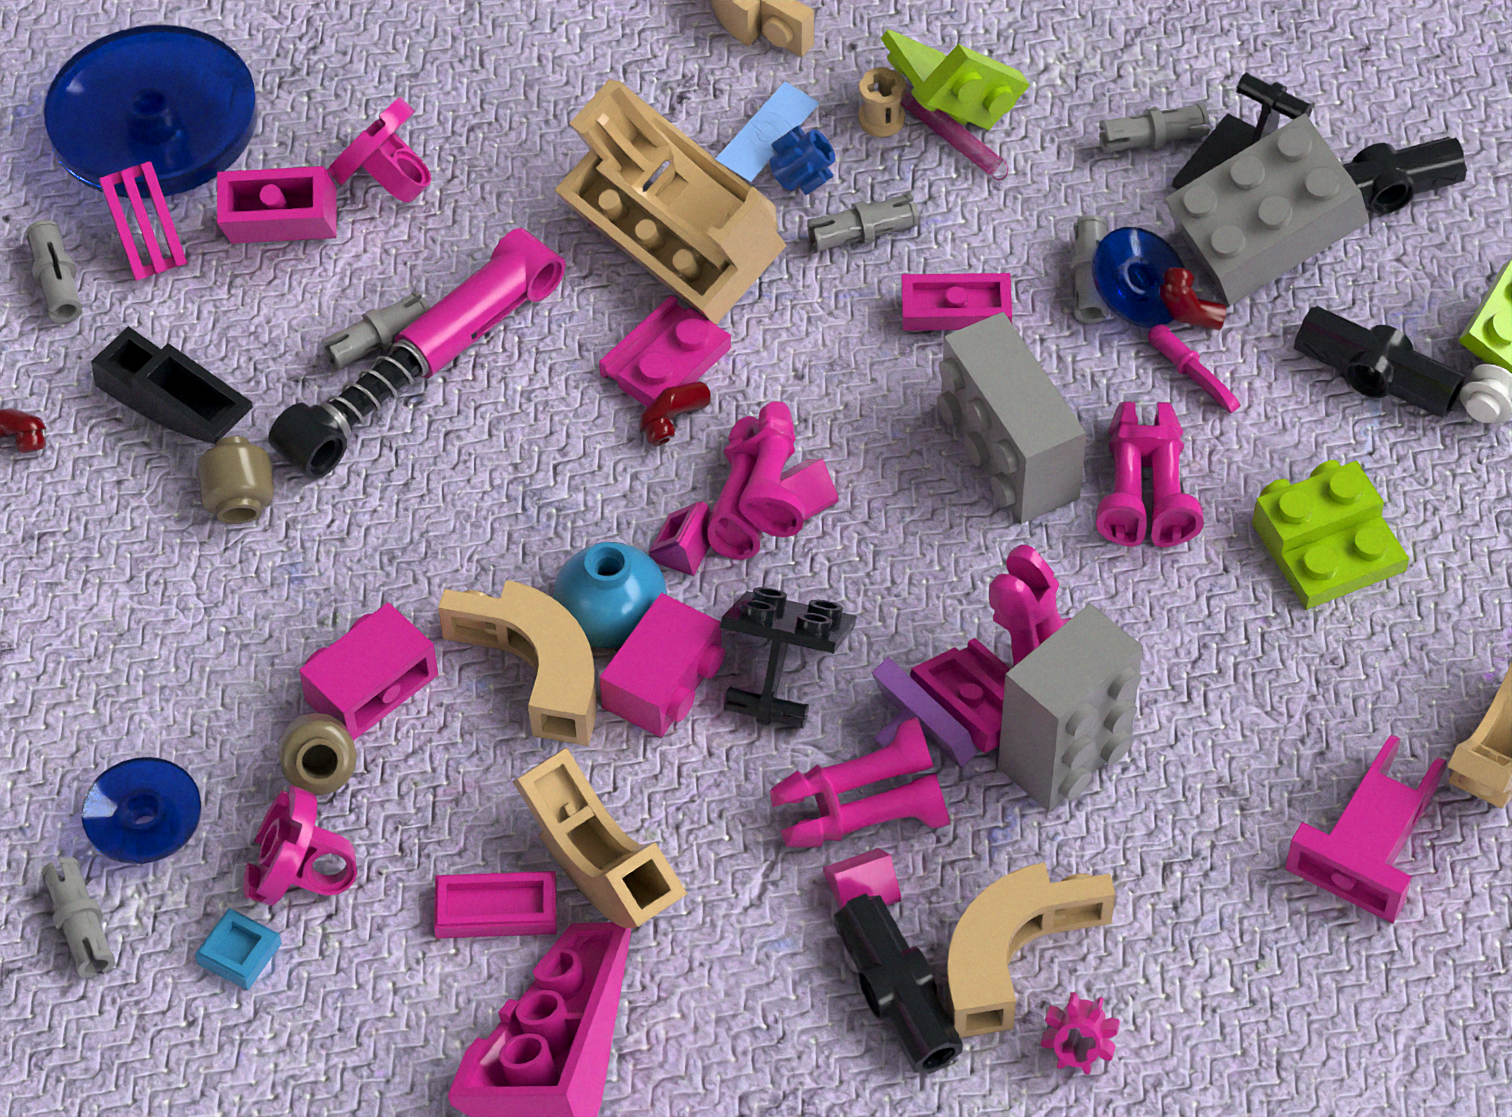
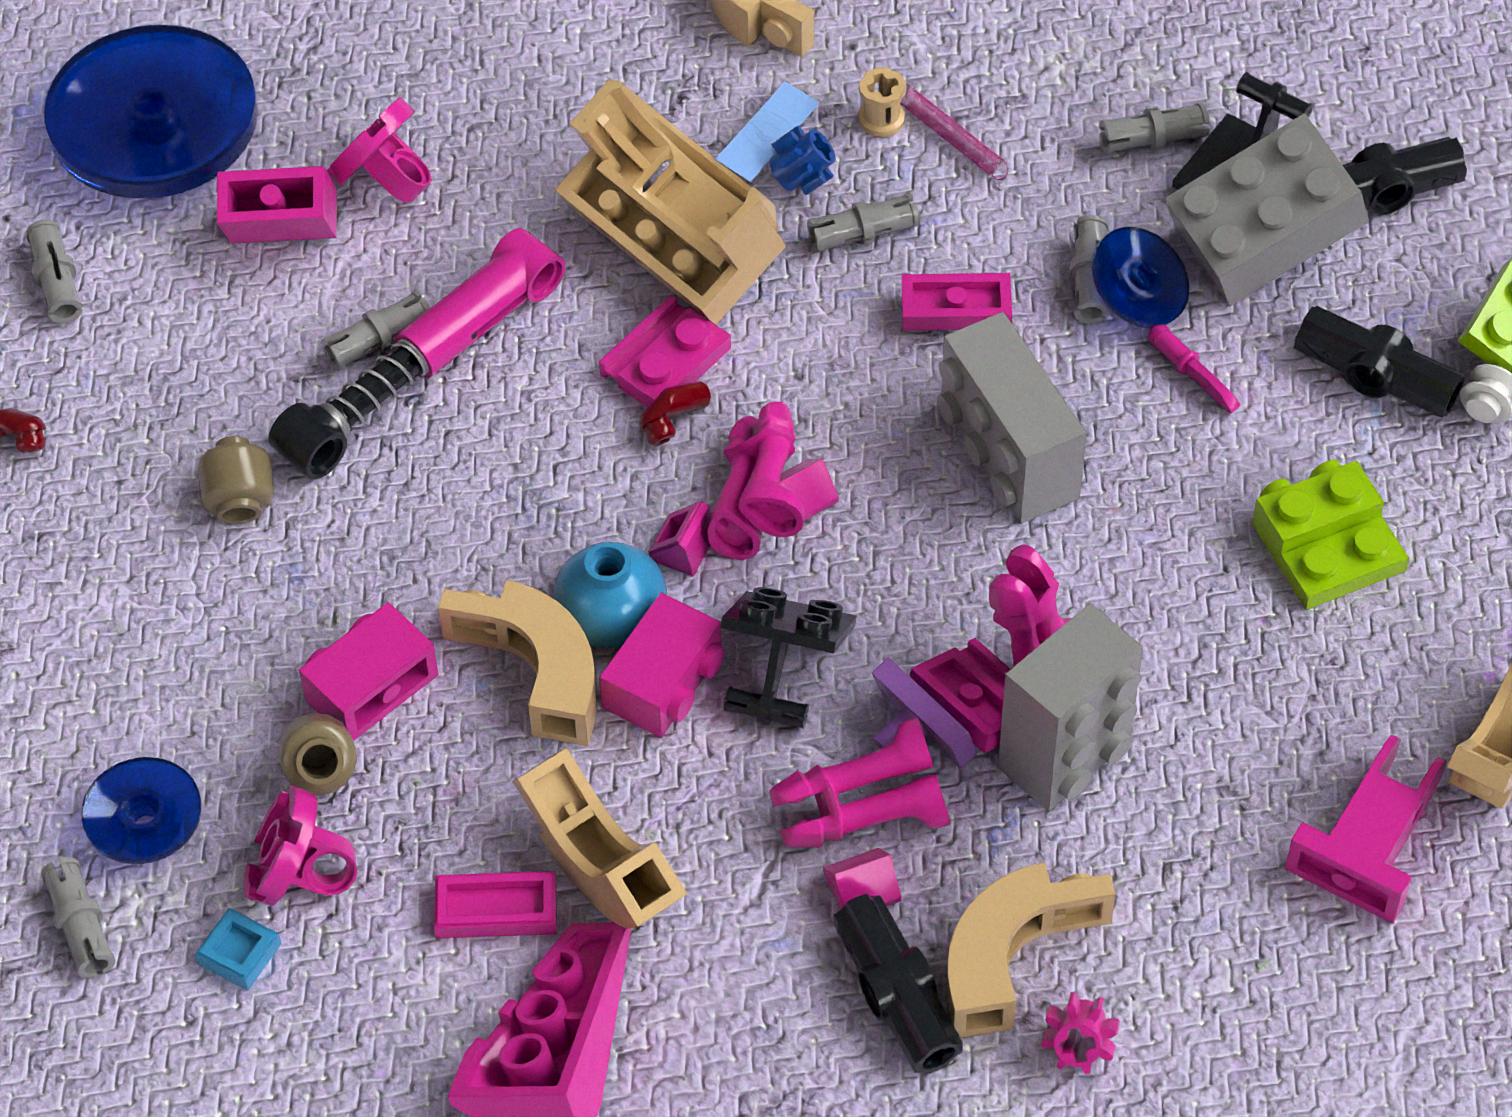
(158, 263): dark pink tile -> none
(168, 387): black slope -> none
(961, 83): lime bracket -> none
(1122, 514): dark pink piece -> none
(1185, 305): dark red arm -> none

